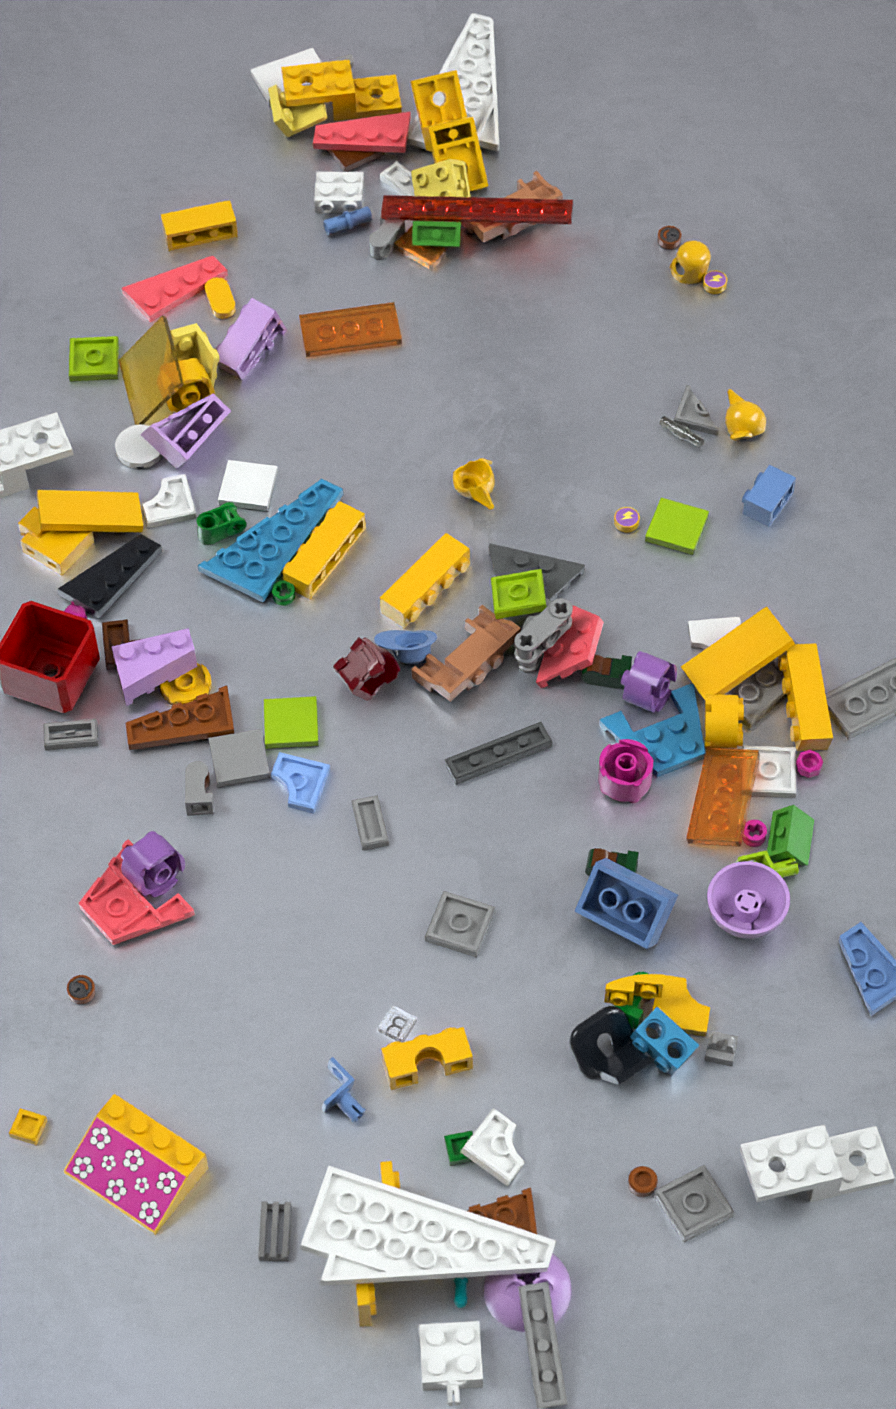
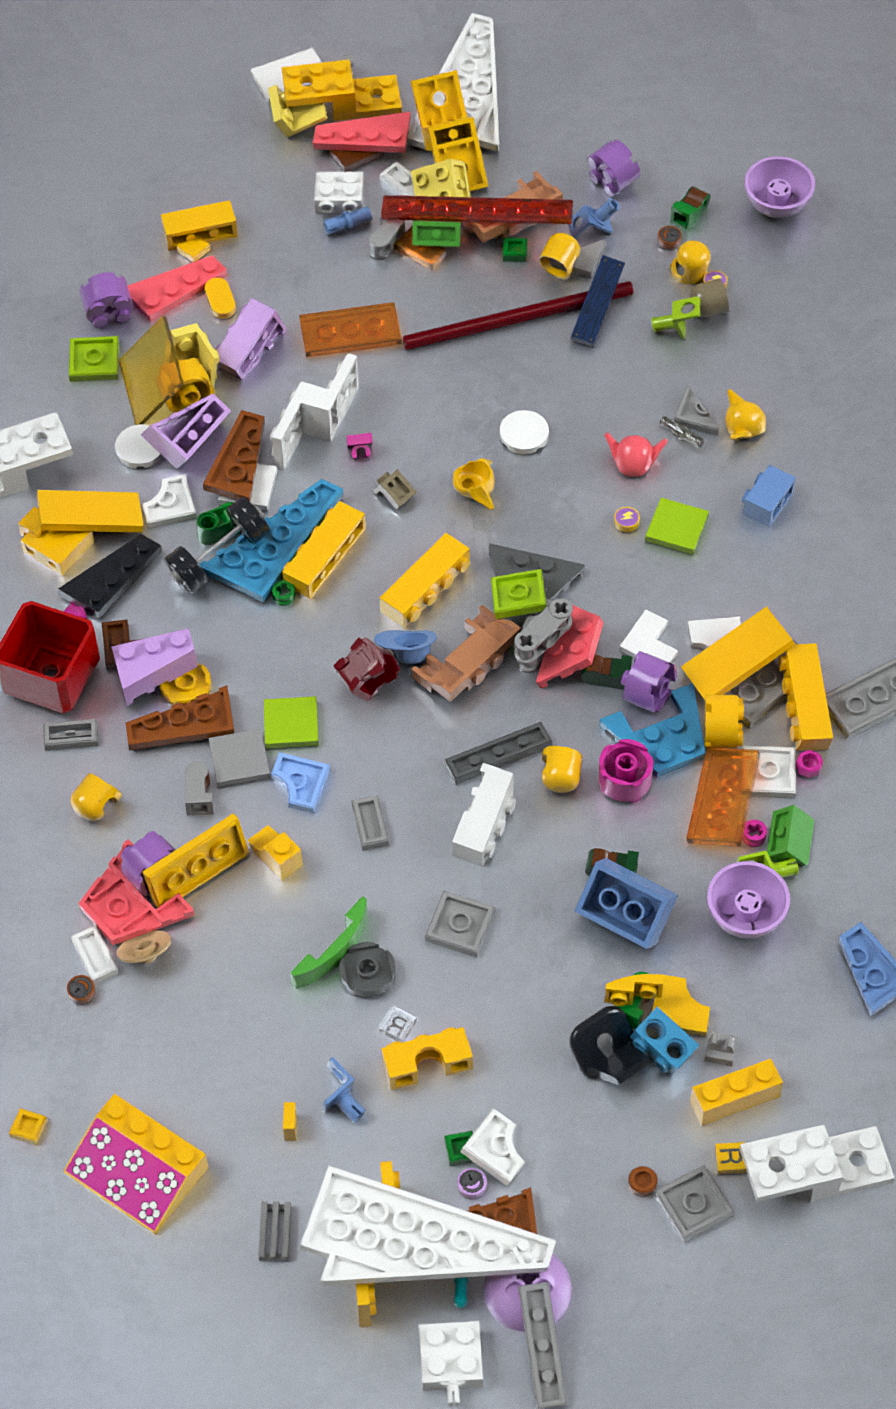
(91, 797): none -> yellow helmet
(94, 954): none -> white tile
(106, 299): none -> medium lavender brick
(144, 947): none -> tan dish
(193, 249): none -> yellow tile
(197, 861): none -> yellow tile
(237, 461): none -> dark orange wing
(248, 521): none -> black axle
(276, 851): none -> yellow arch
(289, 1121): none -> yellow tile
(313, 969): none -> bright green slope
(314, 411): none -> white bracket
(359, 441): none -> dark pink tile
(367, 984): none -> dark grey plate
(395, 488): none -> dark tan bracket
(472, 1183): none -> tile
(484, 816): none -> white wedge
(505, 318): none -> dark red axle
(515, 249): none -> green tile
(524, 432): none -> white tile
(561, 768): none -> yellow helmet
(563, 249): none -> yellow helmet
(587, 259): none -> light grey tile
(594, 217): none -> medium blue bracket
(597, 301): none -> dark blue tile
(613, 167): none -> medium lavender brick
(634, 454): none -> coral piece
(645, 638): none -> white tile
(677, 318): none -> lime bracket
(691, 207): none -> green leg
(712, 298): none -> dark tan helmet
(729, 1158): none -> yellow tile
(736, 1092): none -> yellow brick
(779, 186): none -> lavender piece

